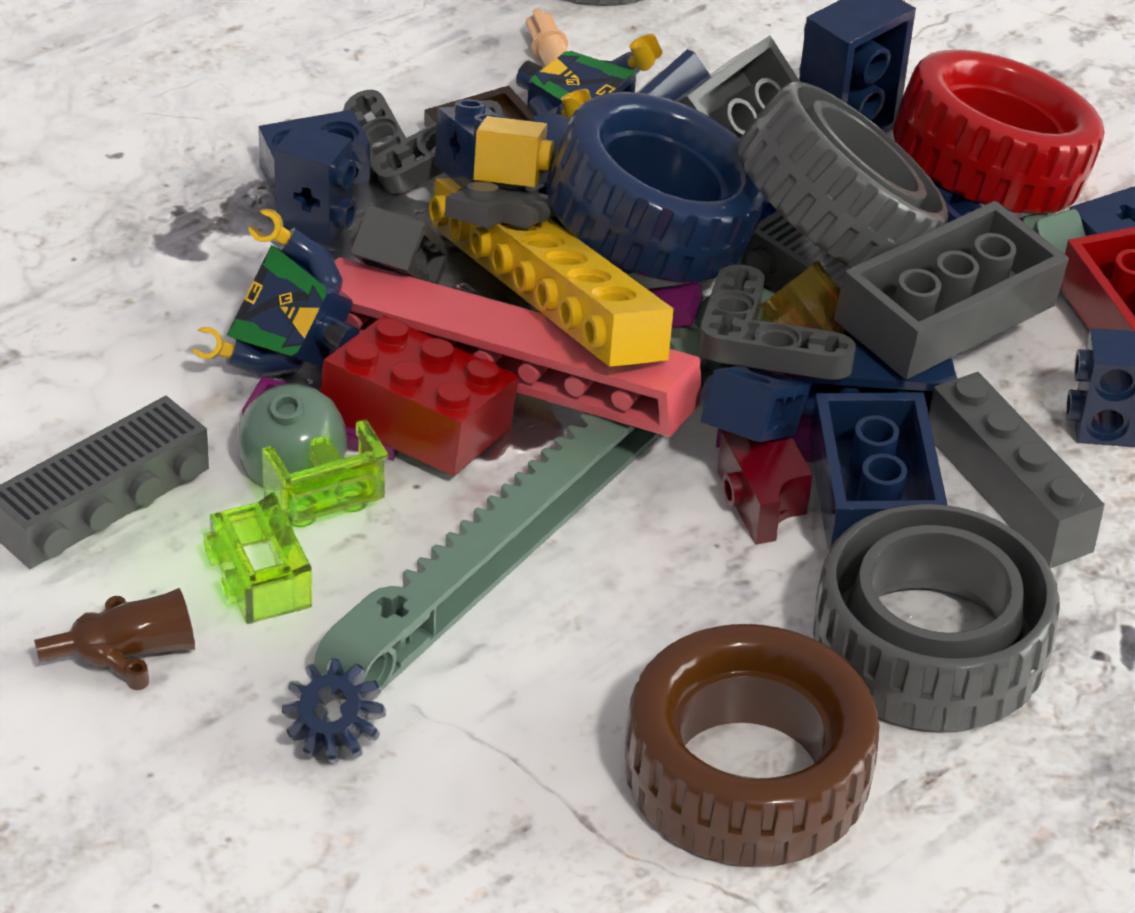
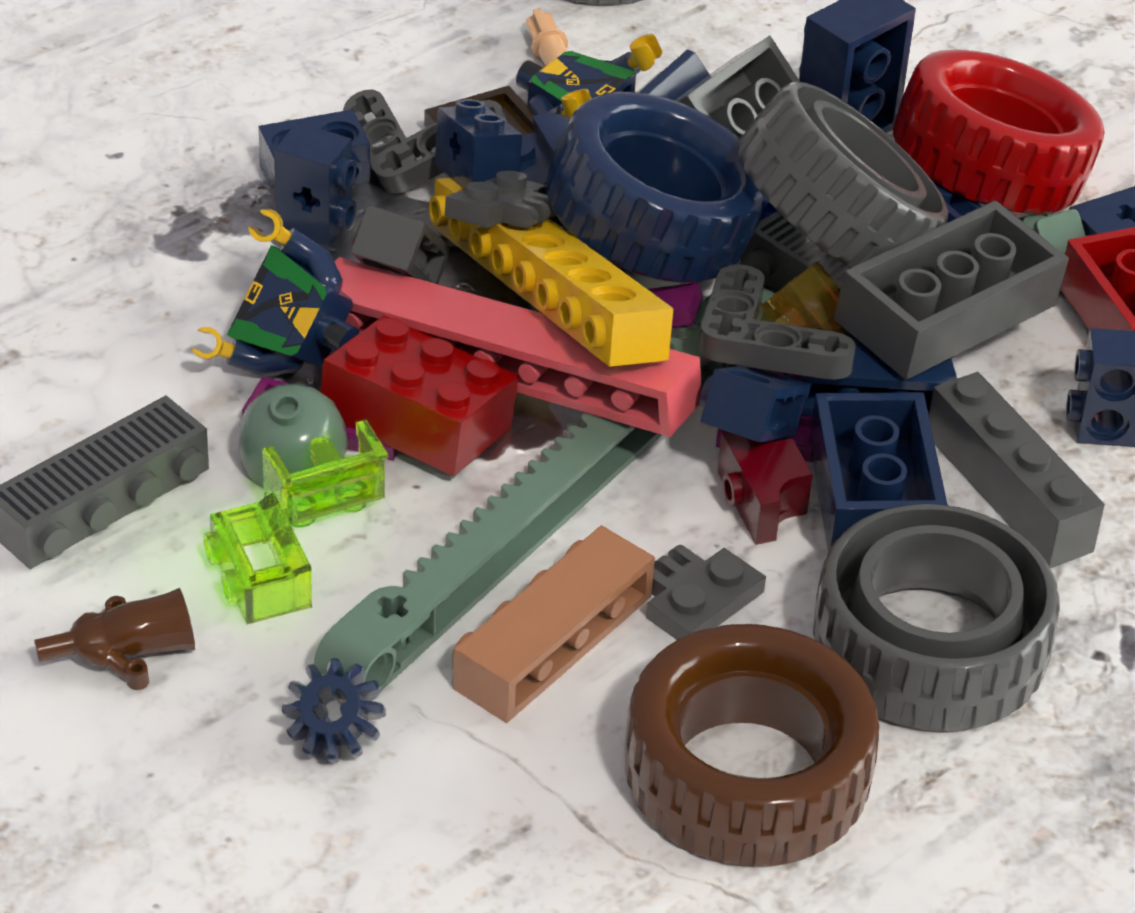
(512, 151): yellow brick -> none
(552, 623): none -> nougat brick
(699, 592): none -> dark grey hinge

